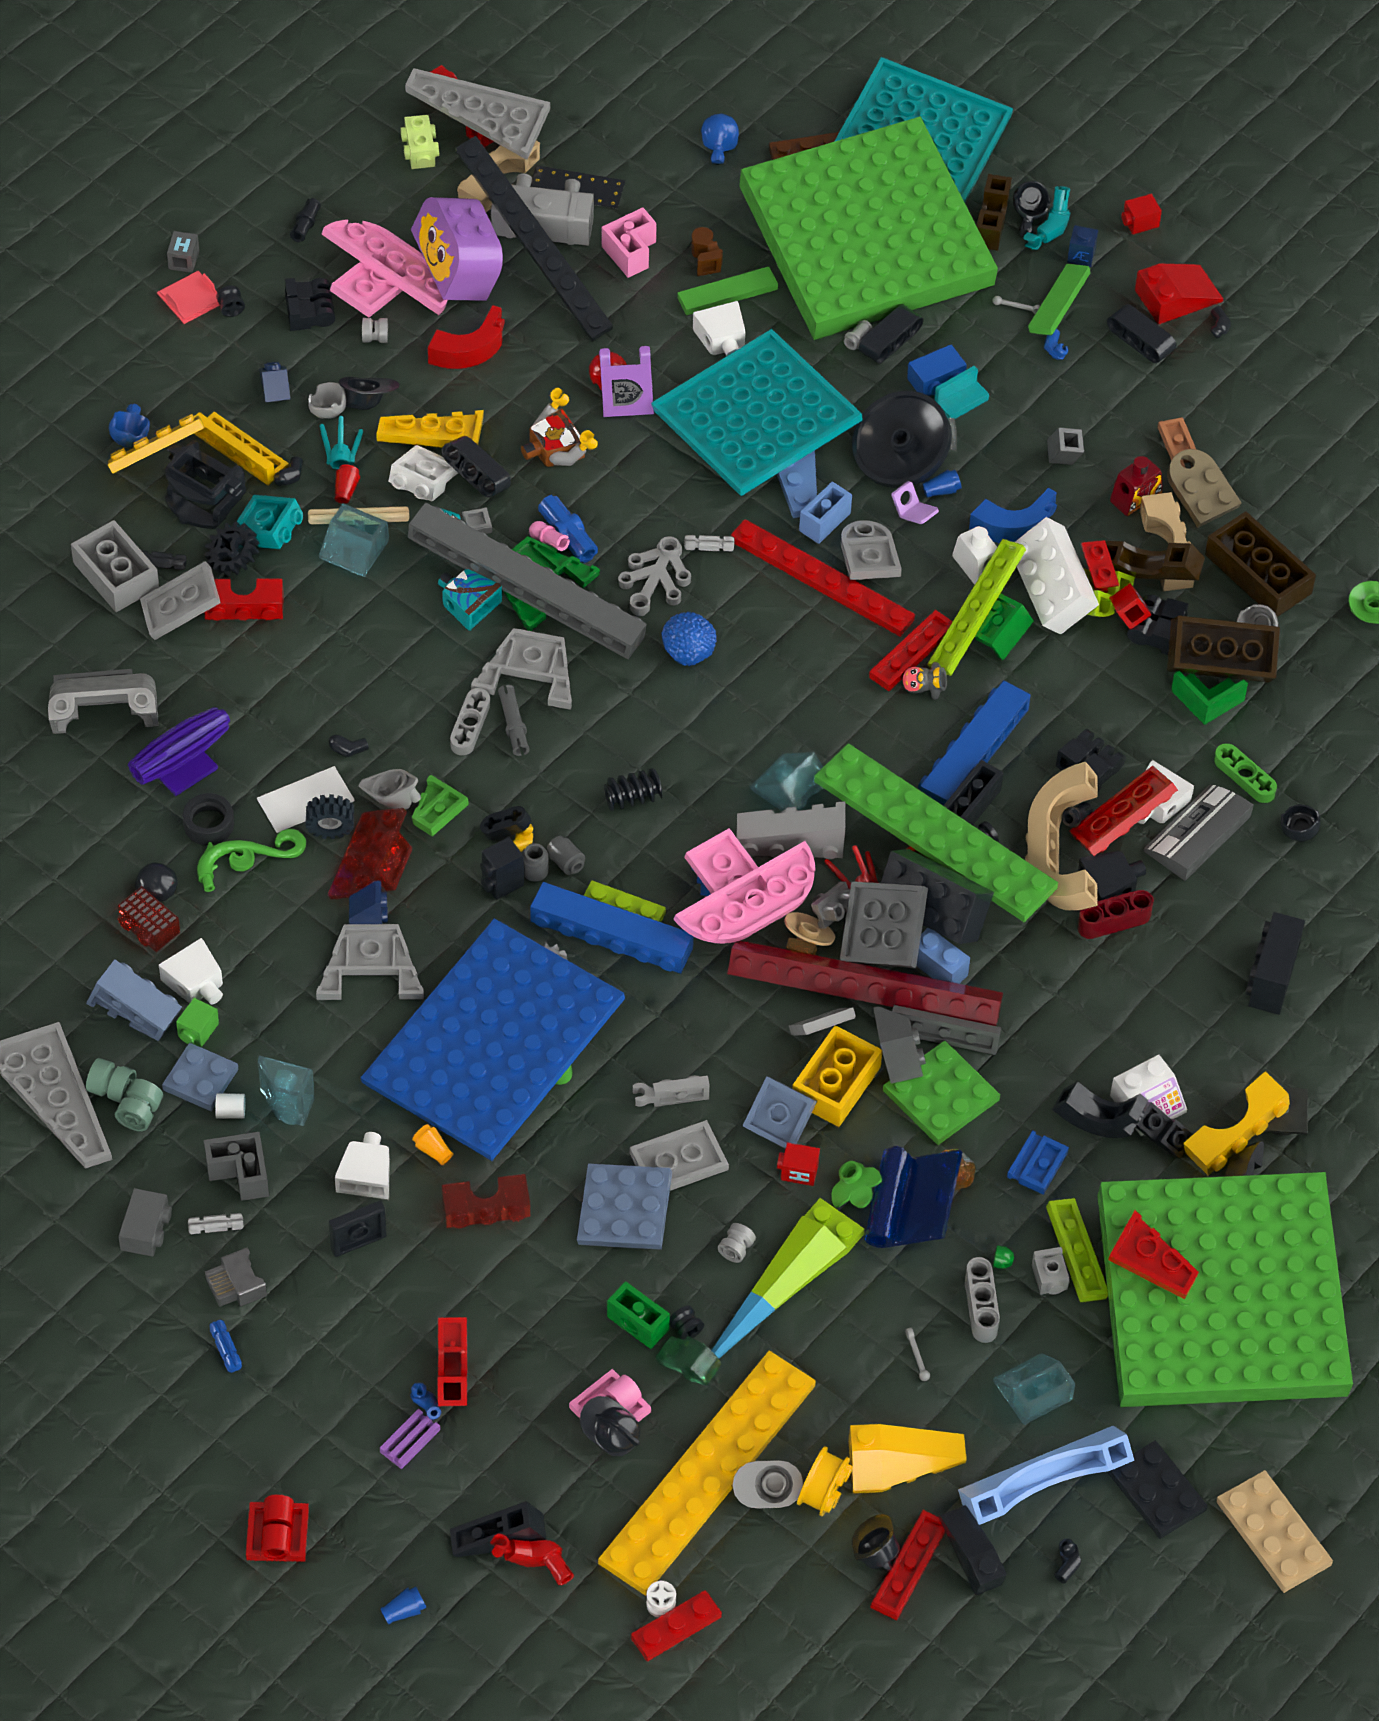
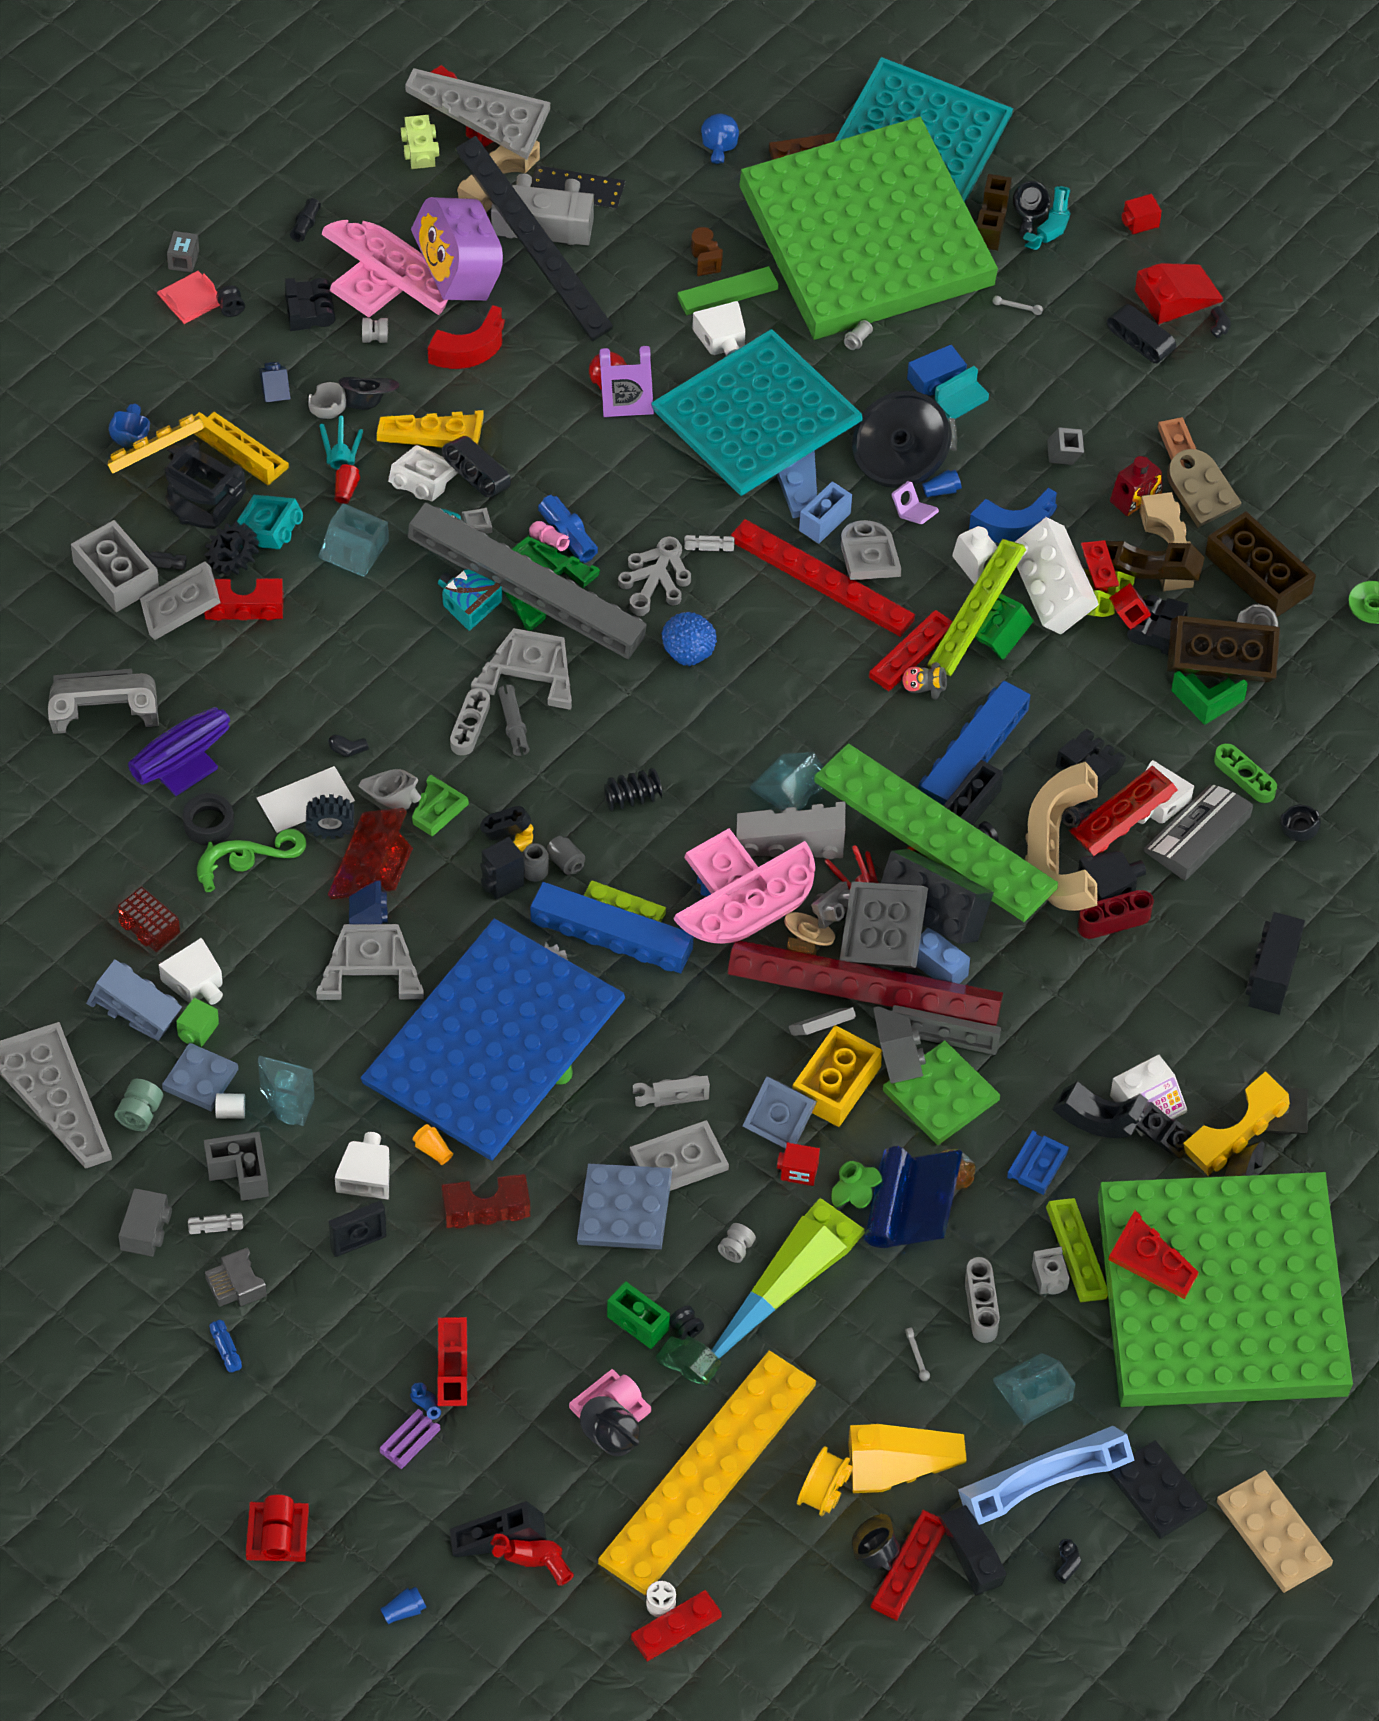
(107, 1079): sand green wheel -> none
(157, 880): black hair -> none
(291, 474): black arm -> none
(389, 514): tan axle -> none
(555, 437): torso -> none
(628, 241): bright pink brick -> none
(767, 1484): light grey piece -> none
(891, 334): black beam -> none
(1003, 1257): green hinge -> none
(1053, 348): blue arm -> none
(1059, 299): bright green tile -> none
(1082, 246): dark blue brick -> none

